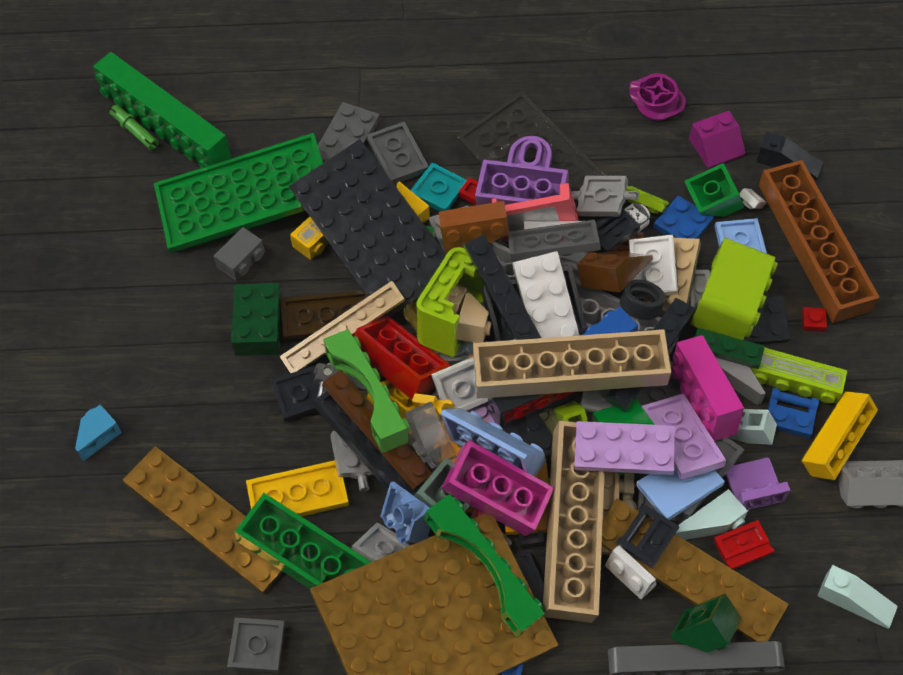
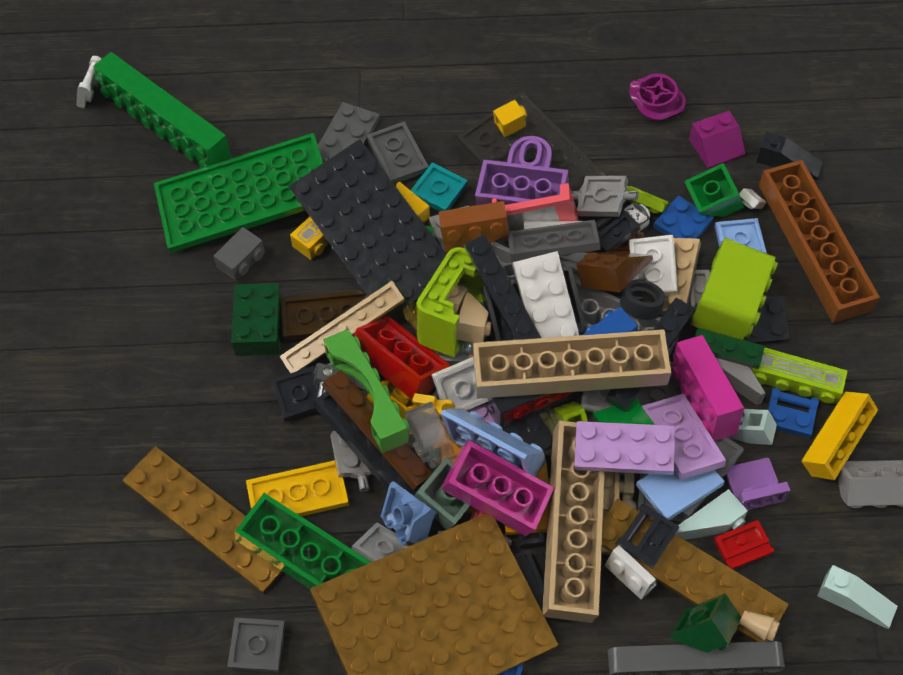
(85, 88): none -> white plate
(95, 431): dark azure slope -> none
(128, 122): bright green pin -> none
(452, 524): green arch -> none
(468, 190): red plate -> none
(510, 118): none -> yellow brick
(760, 625): none -> tan cone
(814, 319): red plate -> none

